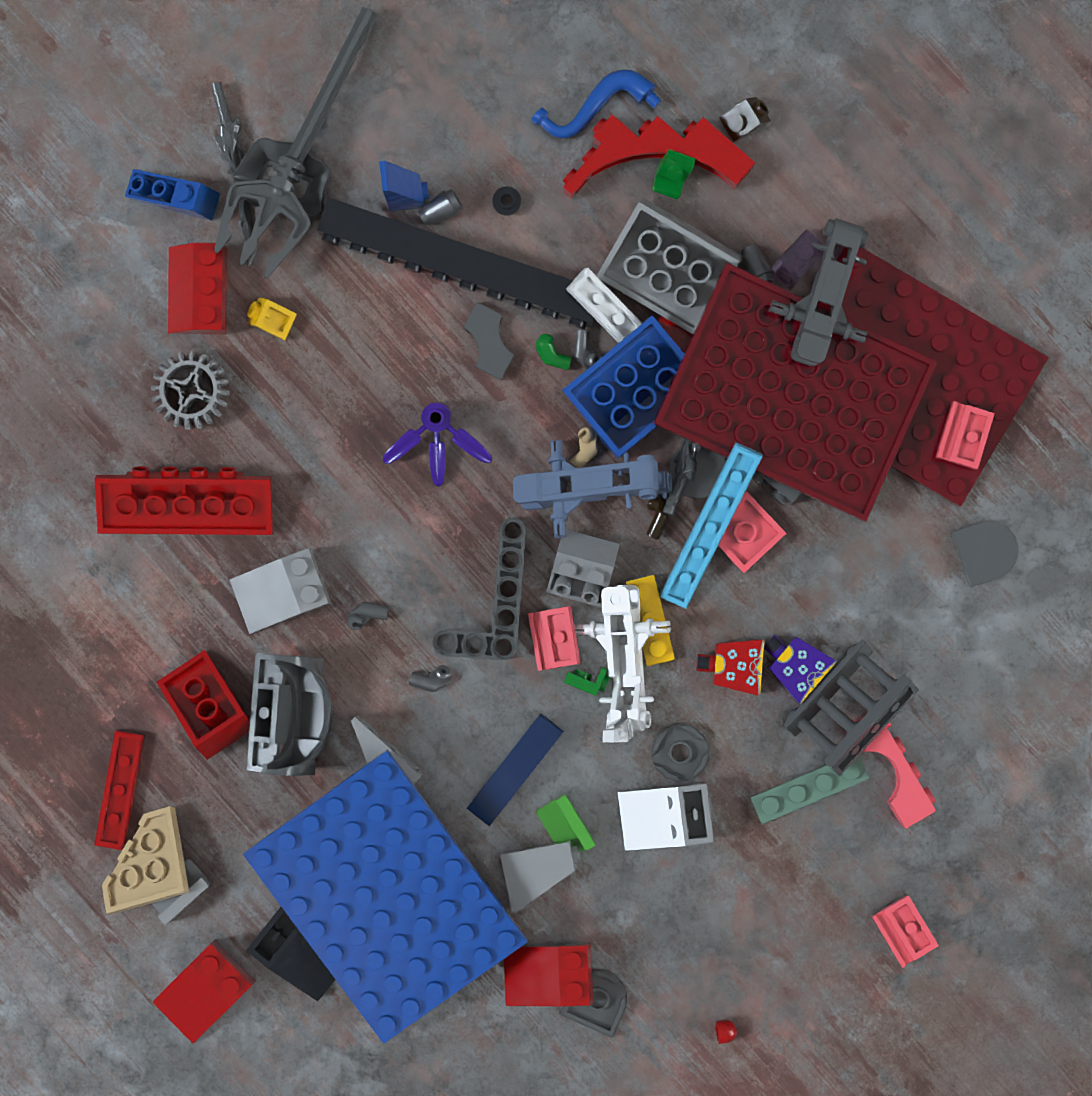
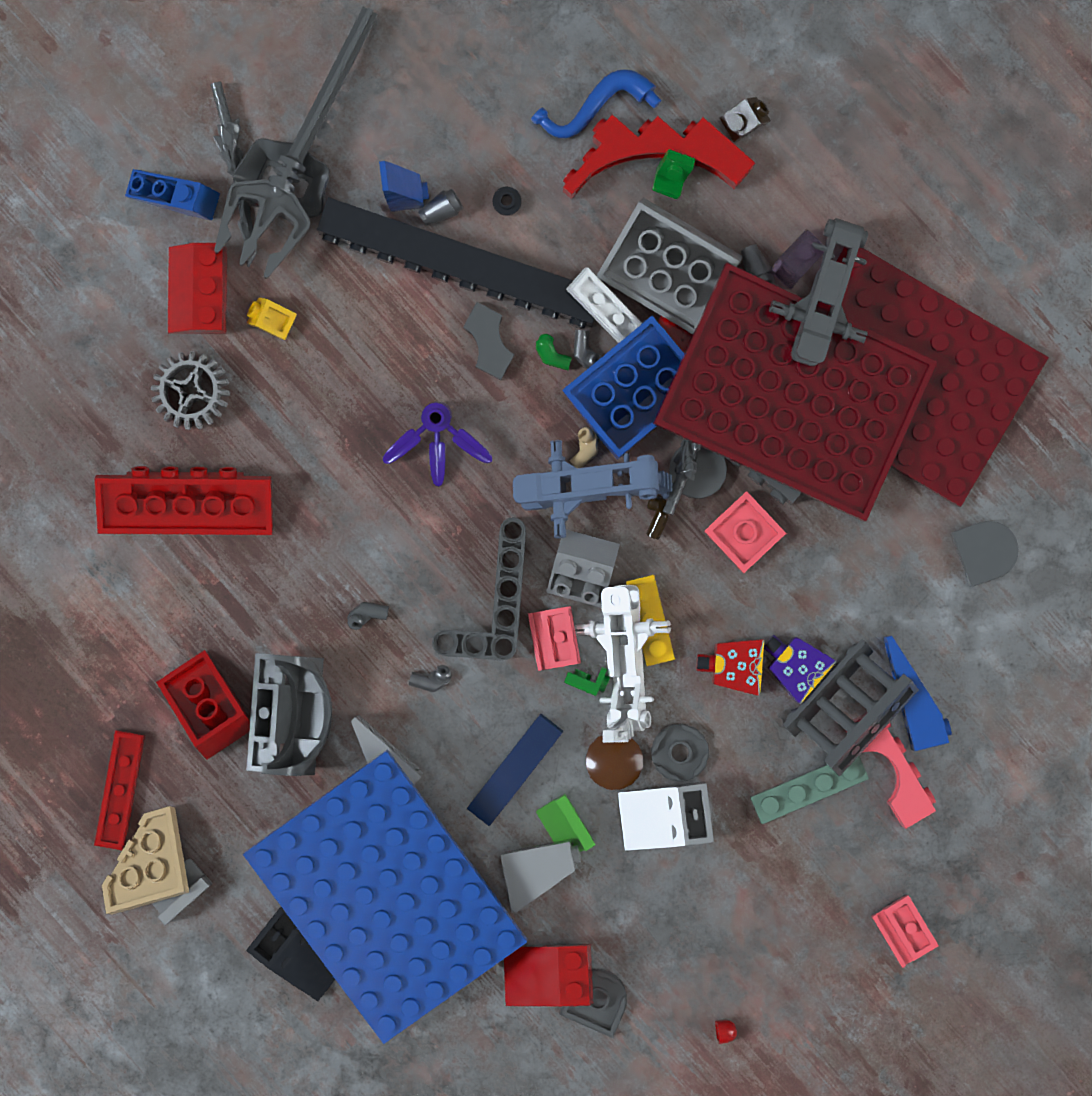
(203, 991): red slope -> none
(280, 590): light grey slope -> none
(614, 763): none -> reddish brown dish
(711, 525): medium azure tile -> none
(920, 715): none -> blue slope
(965, 435): coral plate -> none

